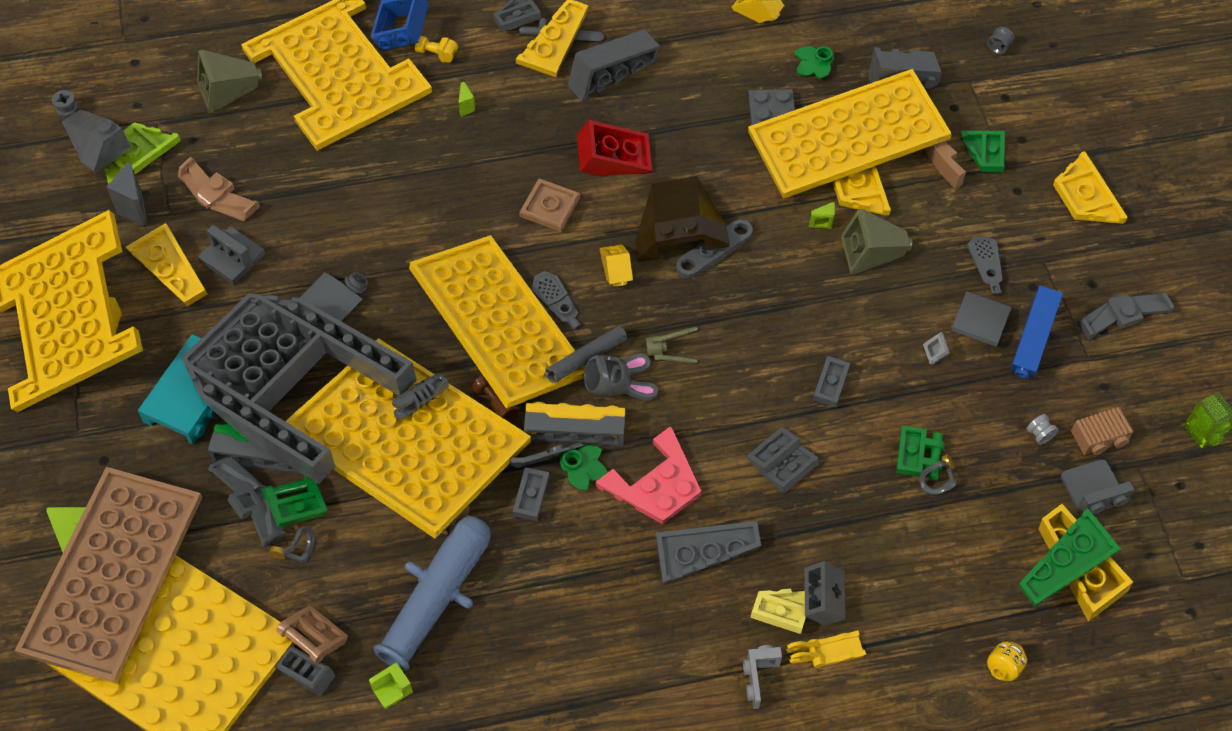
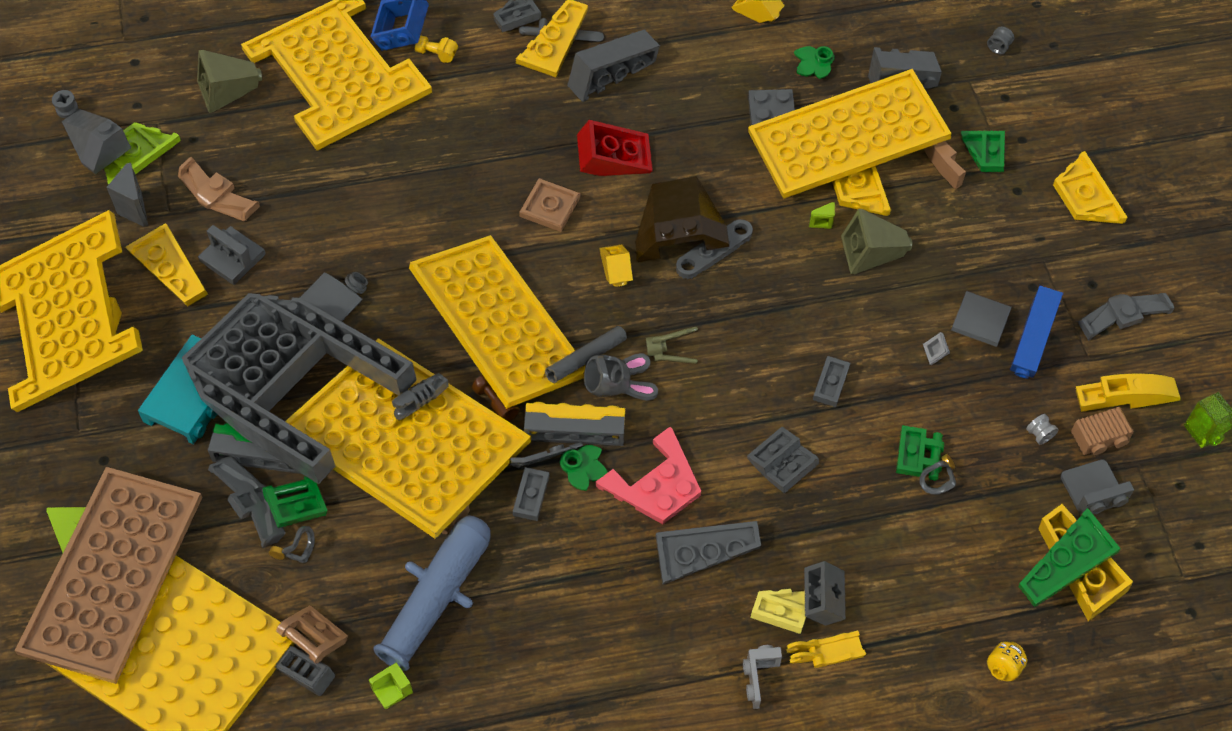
(466, 100): lime slope -> none
(557, 302): dark grey piece -> none
(986, 258): dark grey piece -> none
(1130, 389): none -> yellow slope

